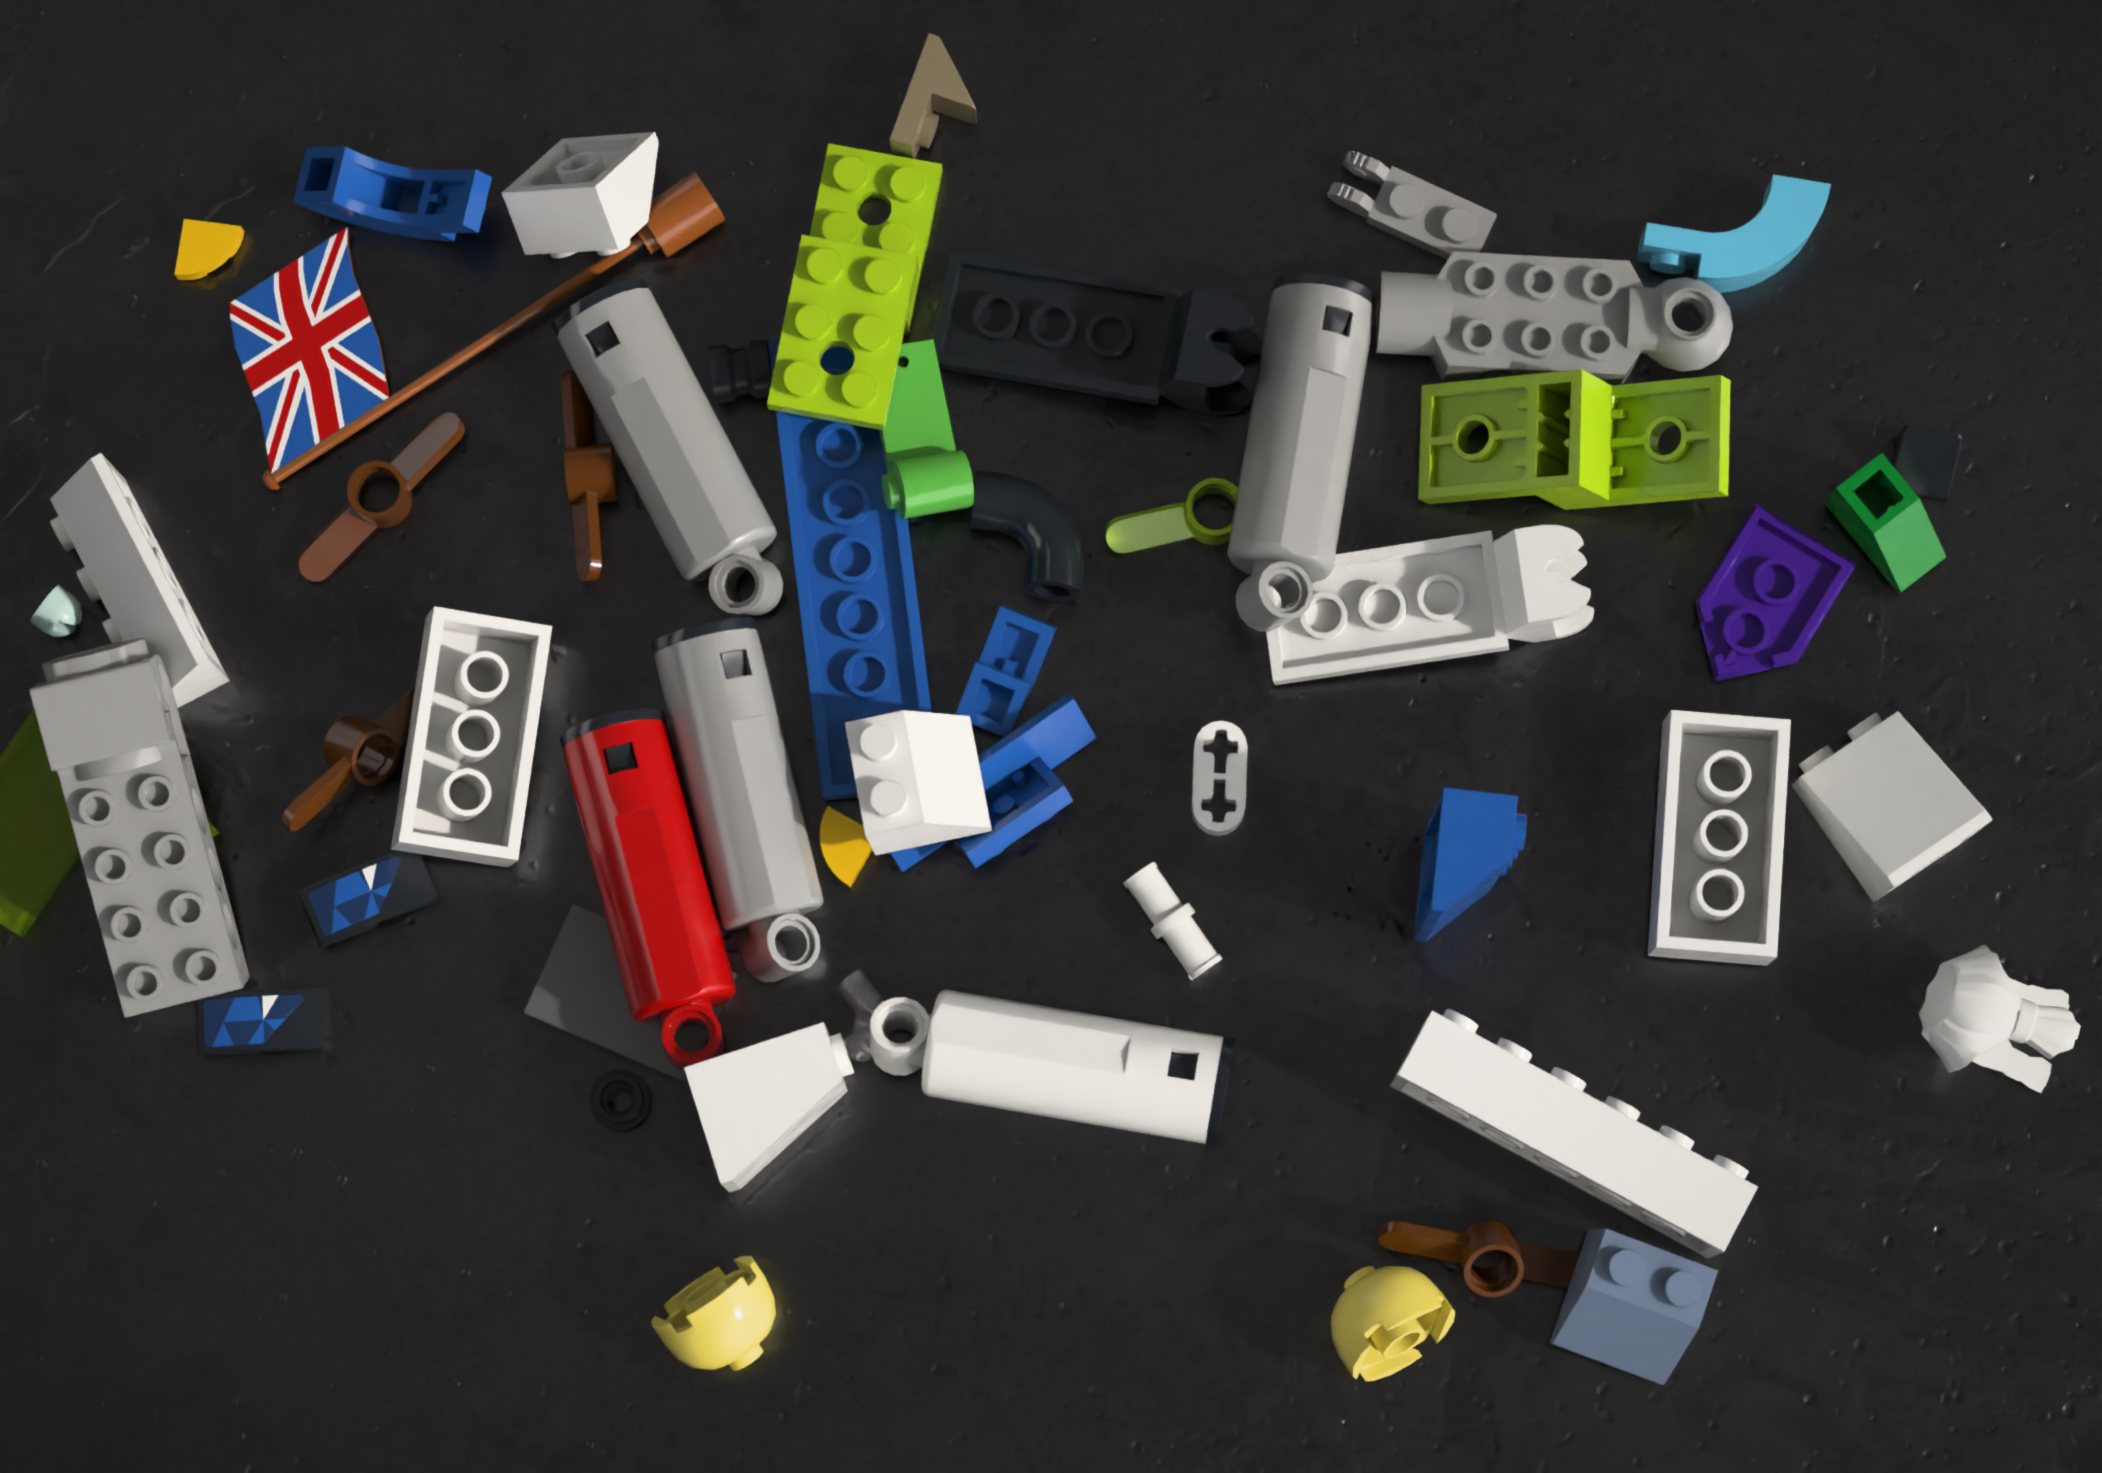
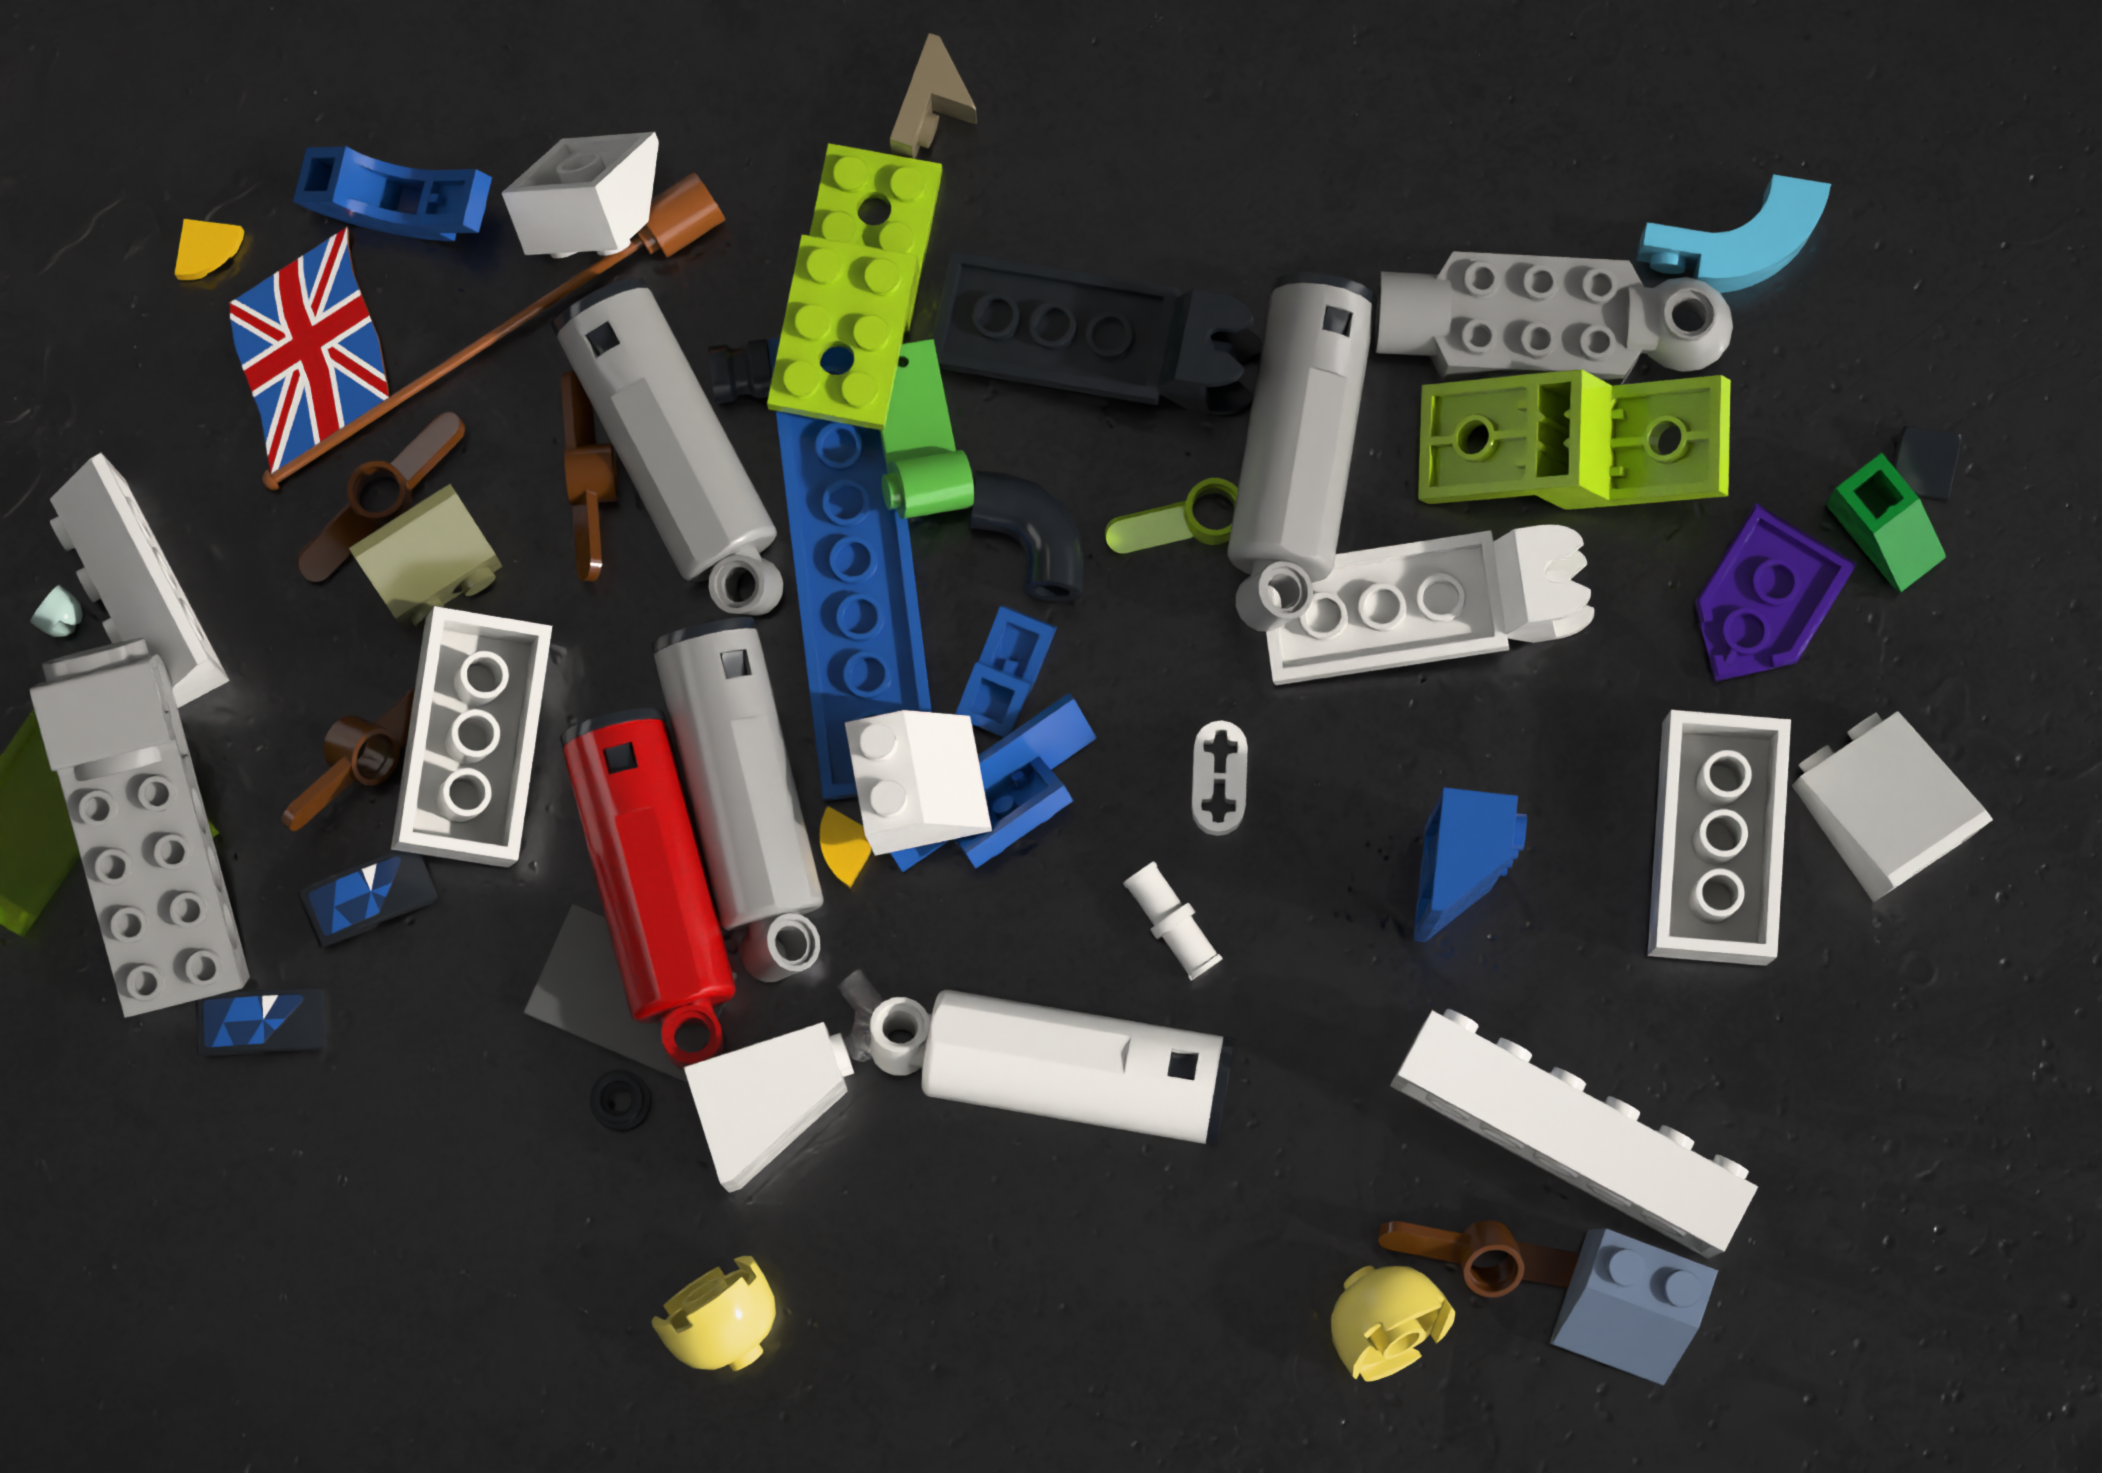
(427, 558): none -> olive slope
(1414, 209): light grey hinge -> none
(1977, 1009): white piece -> none

